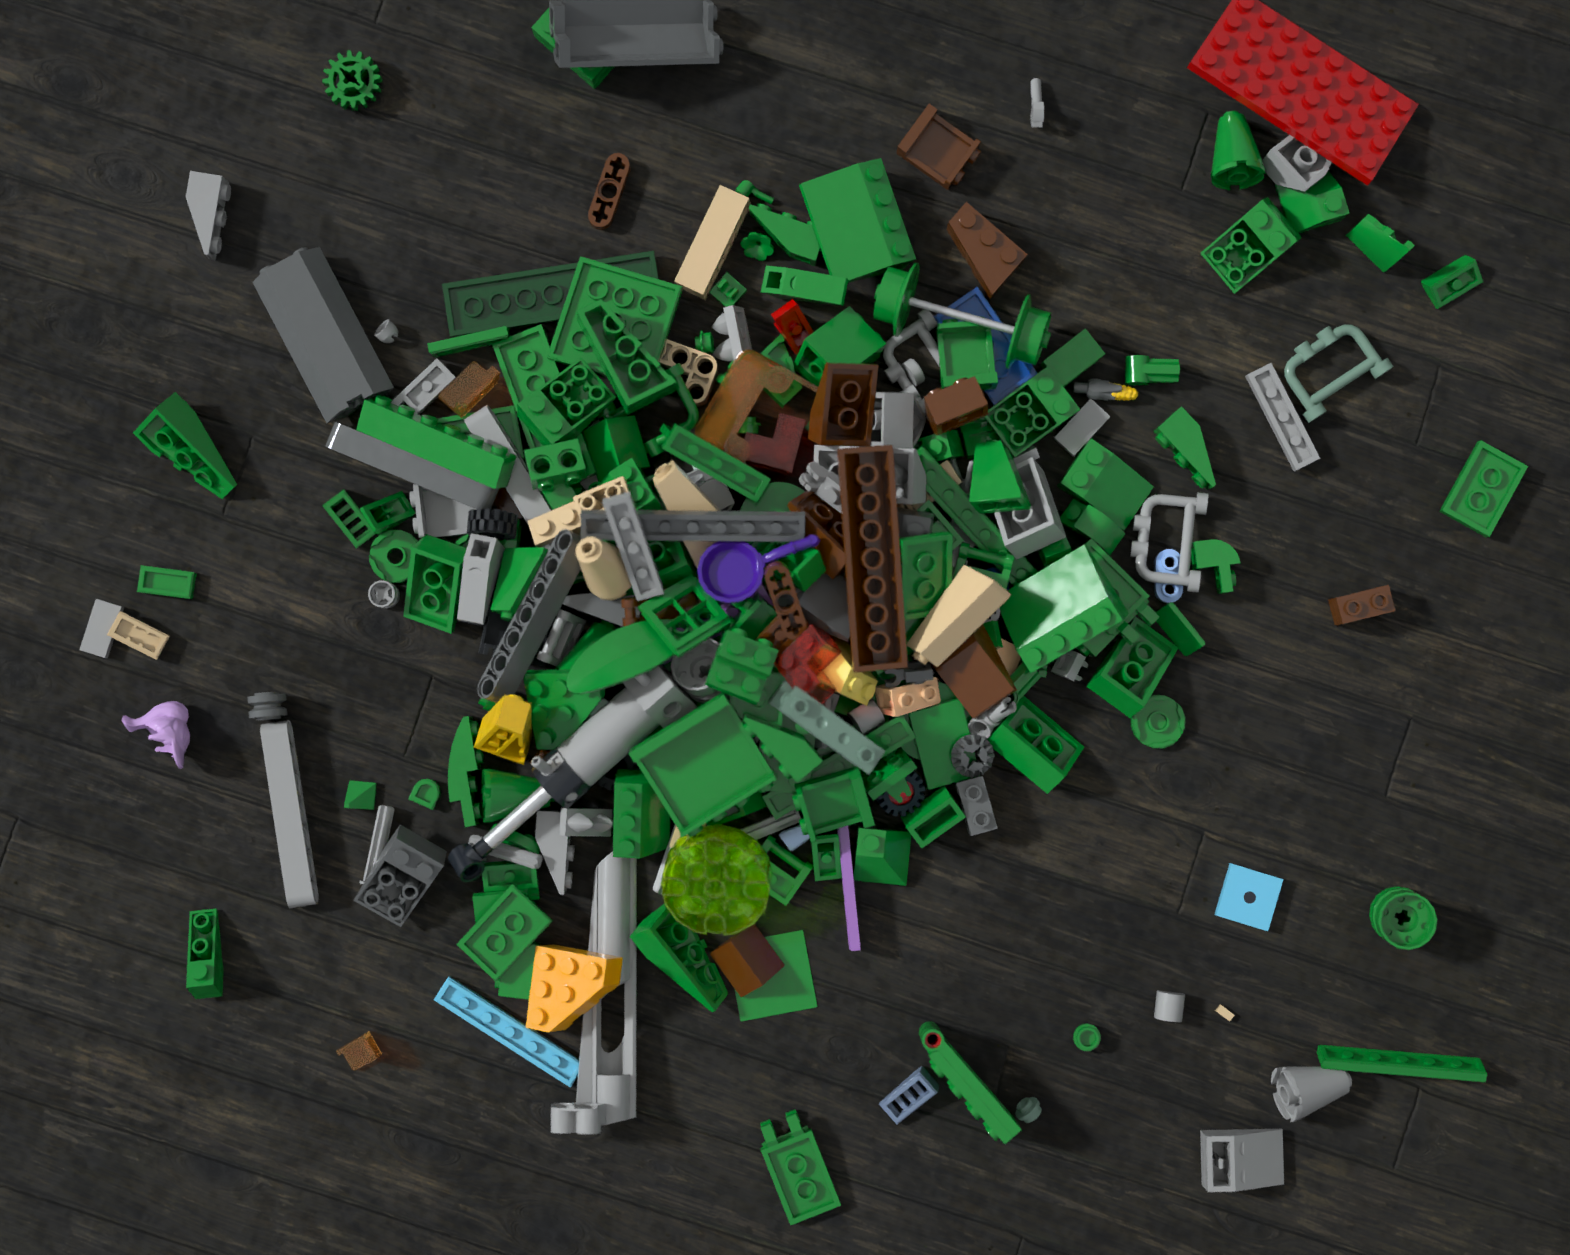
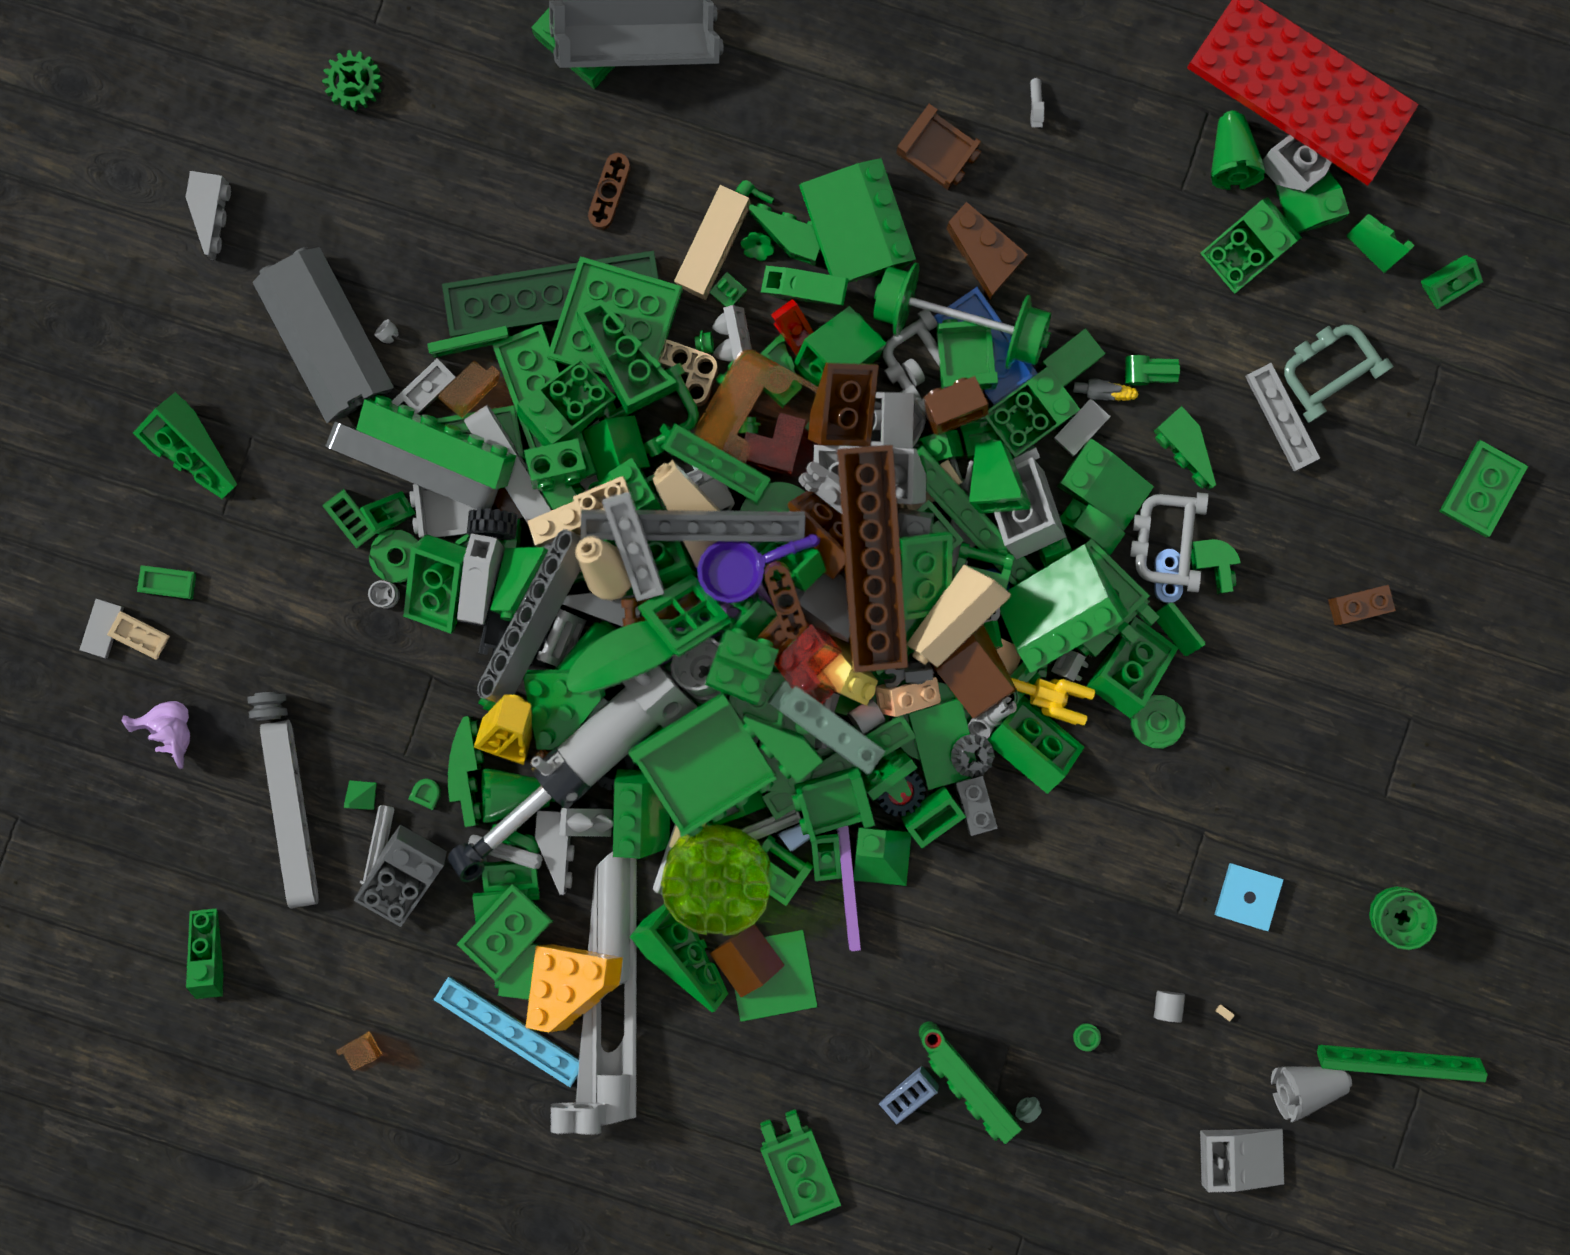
(1053, 697): none -> yellow plant

